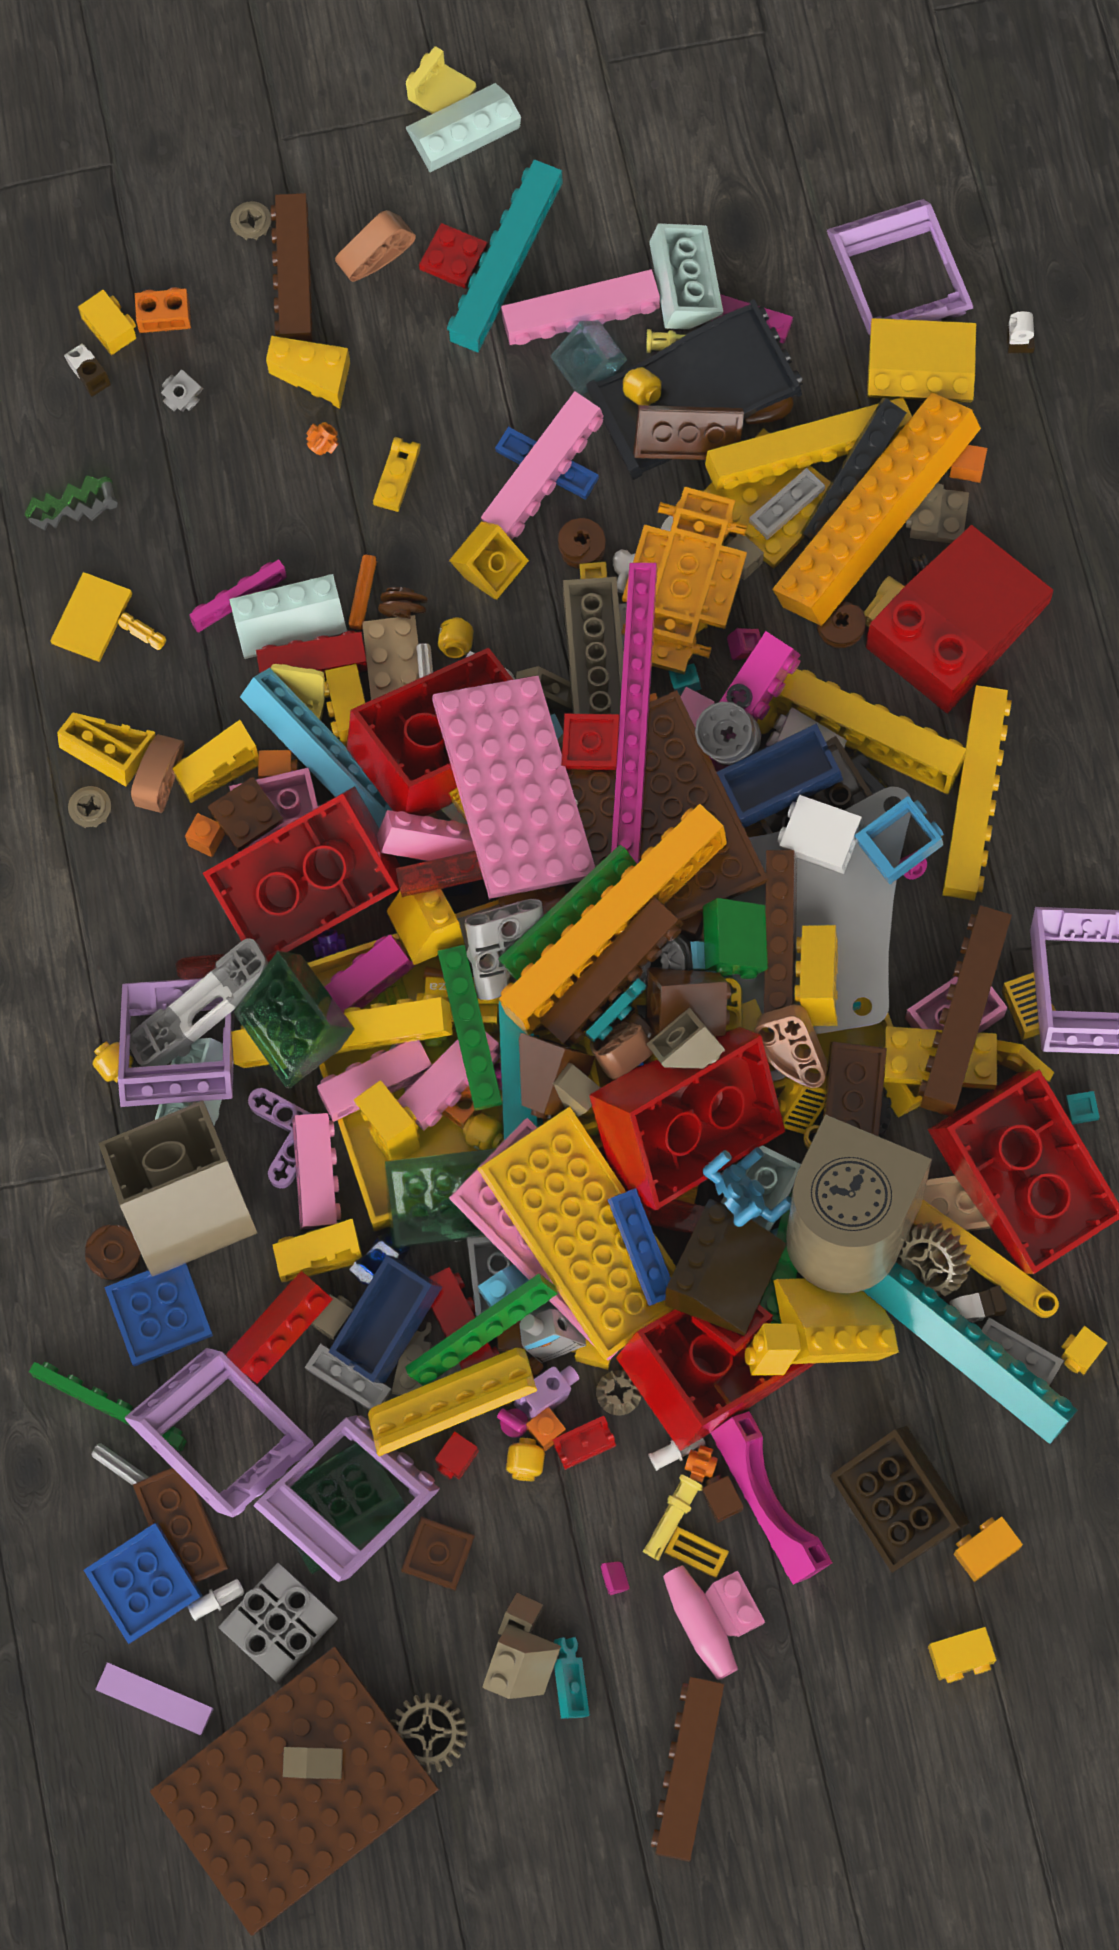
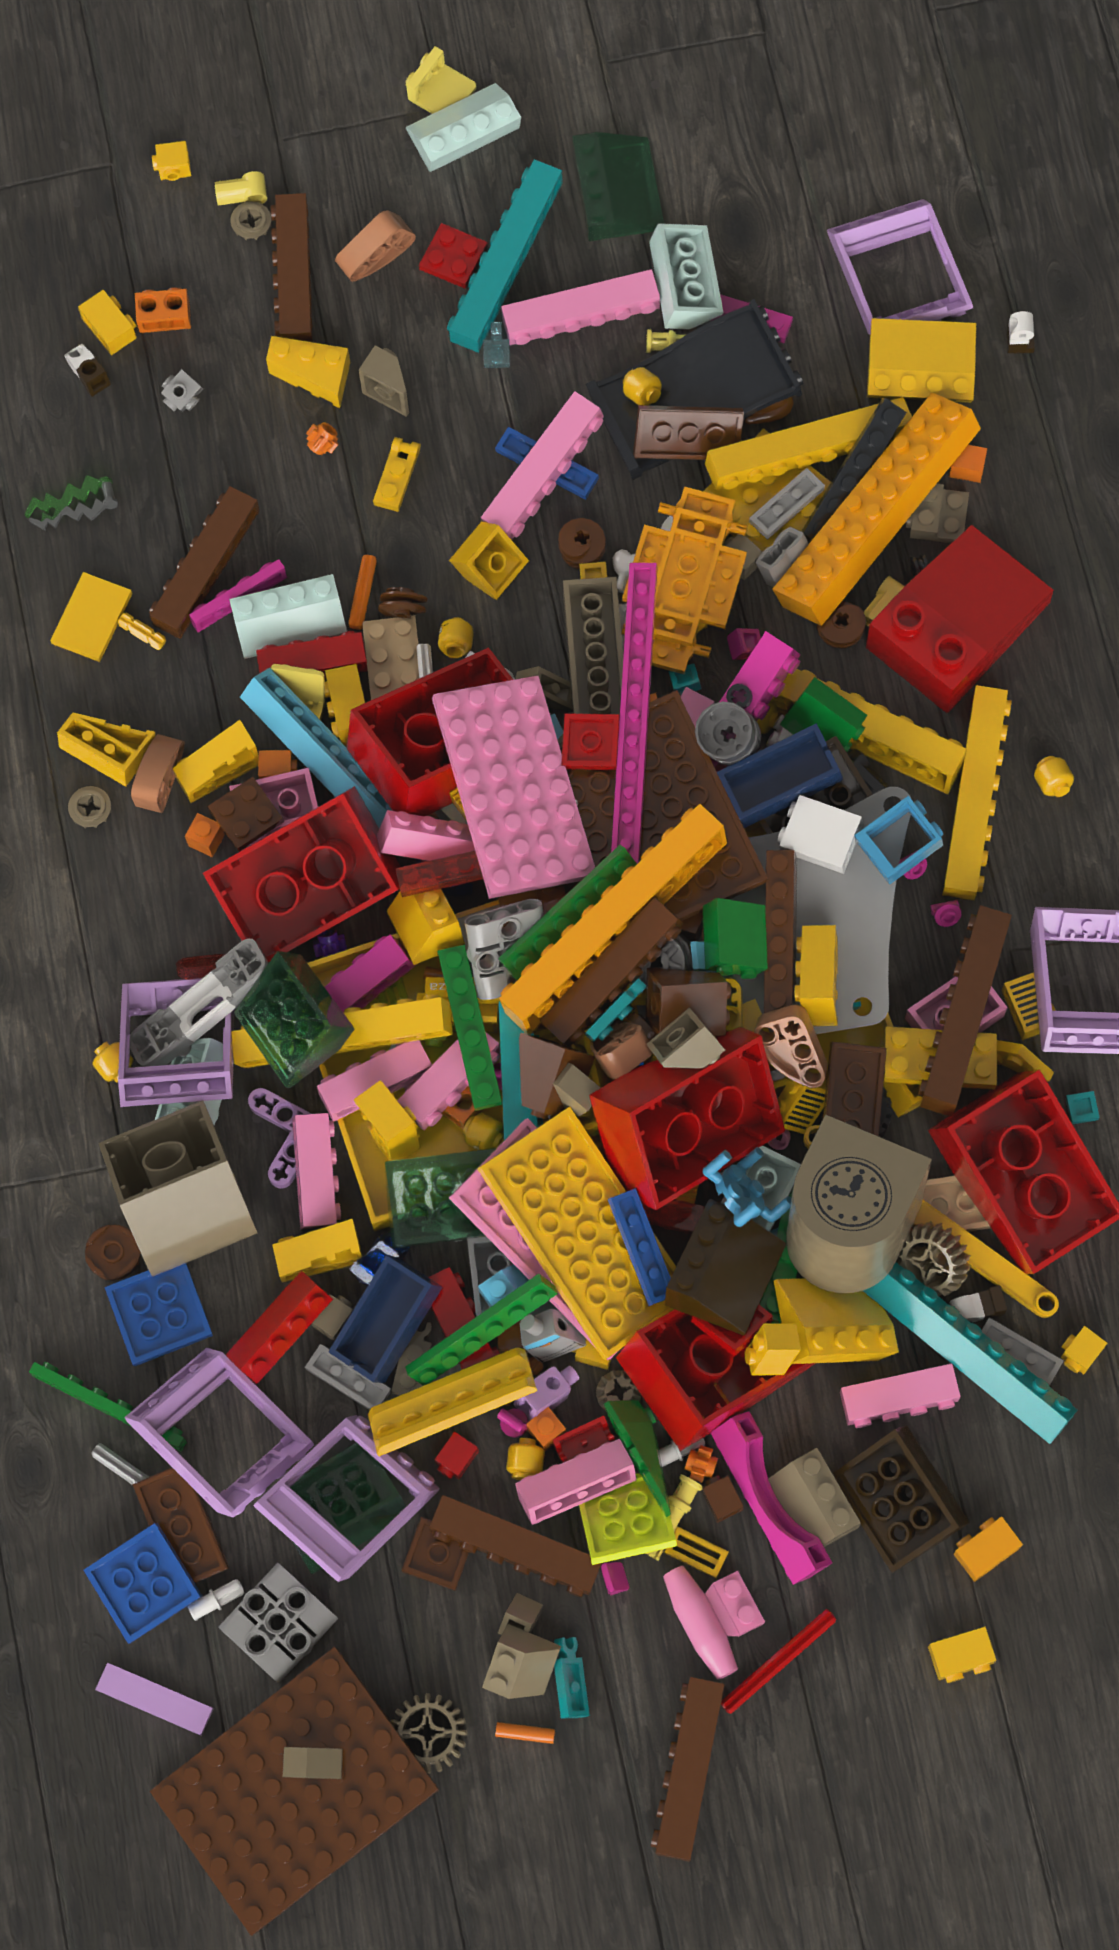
(172, 160): none -> yellow brick
(204, 562): none -> reddish brown brick
(246, 189): none -> light yellow piece
(383, 380): none -> dark tan slope
(497, 349): none -> clear light blue plate
(514, 1545): none -> reddish brown brick
(525, 1732): none -> orange piece
(575, 1481): none -> bright pink brick
(588, 355): clear light blue slope -> none
(616, 184): none -> clear green slope
(625, 1523): none -> neon yellow plate
(638, 1436): none -> green wedge
(778, 1661): none -> red axle
(779, 1145): none -> bright pink hinge
(781, 555): none -> light grey brick
(814, 1498): none -> dark tan slope
(829, 710): none -> green brick
(900, 1395): none -> bright pink brick
(946, 913): none -> dark pink plate
(1053, 776): none -> yellow head

